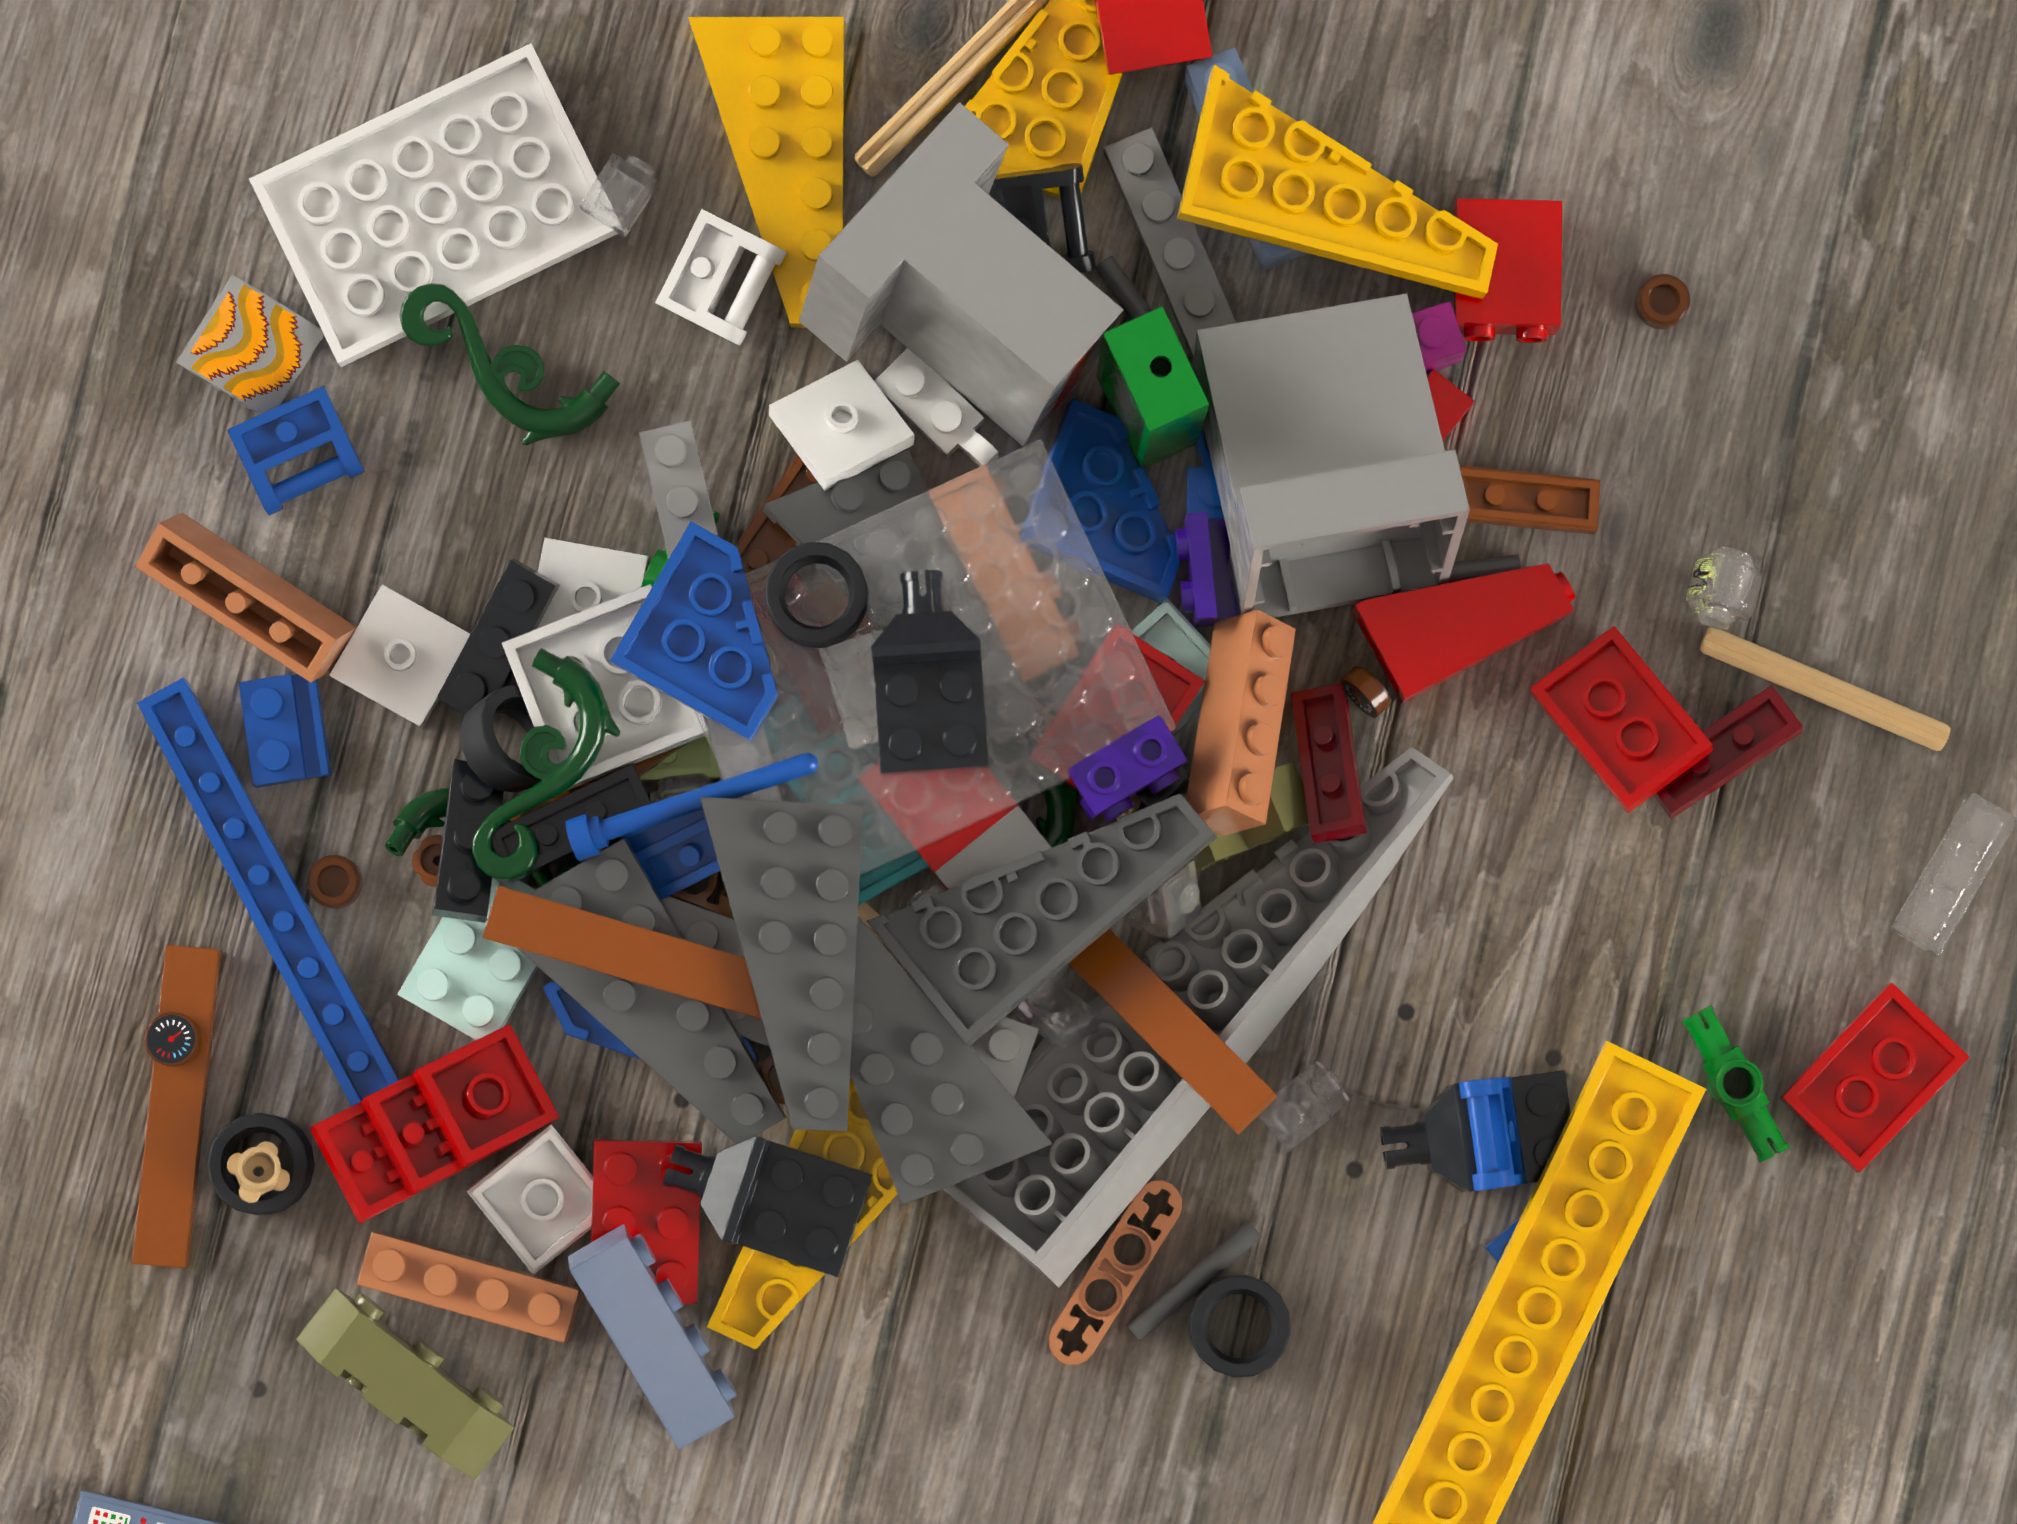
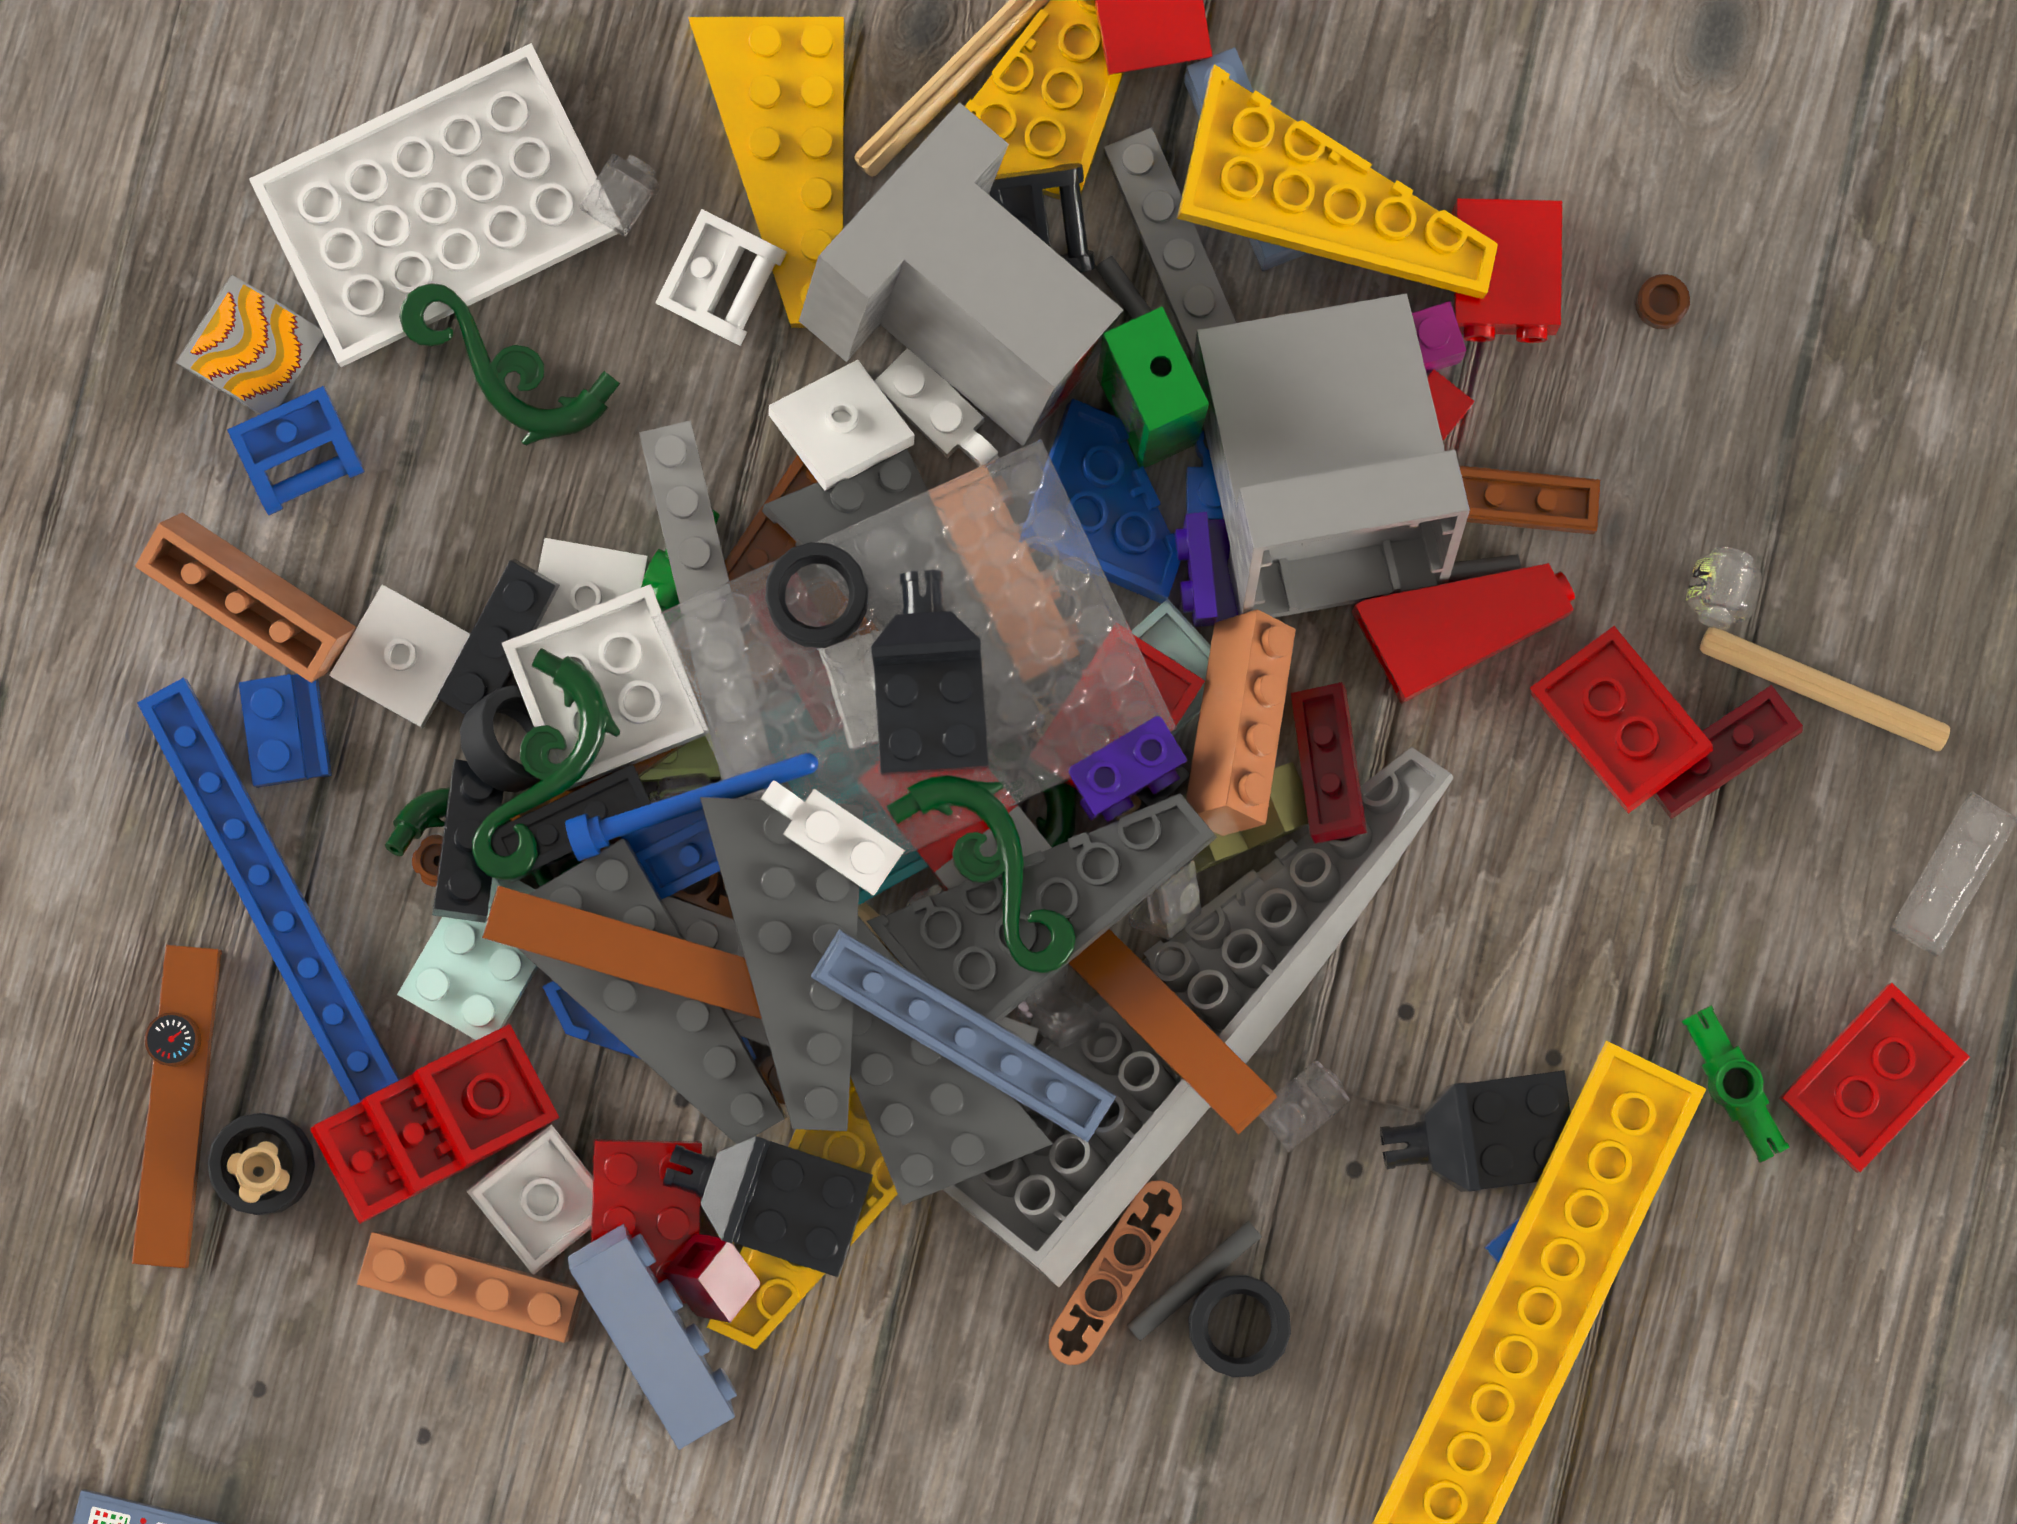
(334, 881): reddish brown tile -> none
(406, 1382): olive brick -> none
(702, 636): blue plate -> none
(712, 1278): none -> dark red panel
(835, 836): none -> white plate
(963, 1035): none -> sand blue tile
(978, 797): none -> dark green plant
(1366, 691): reddish brown tile -> none
(1494, 1133): blue plate -> none

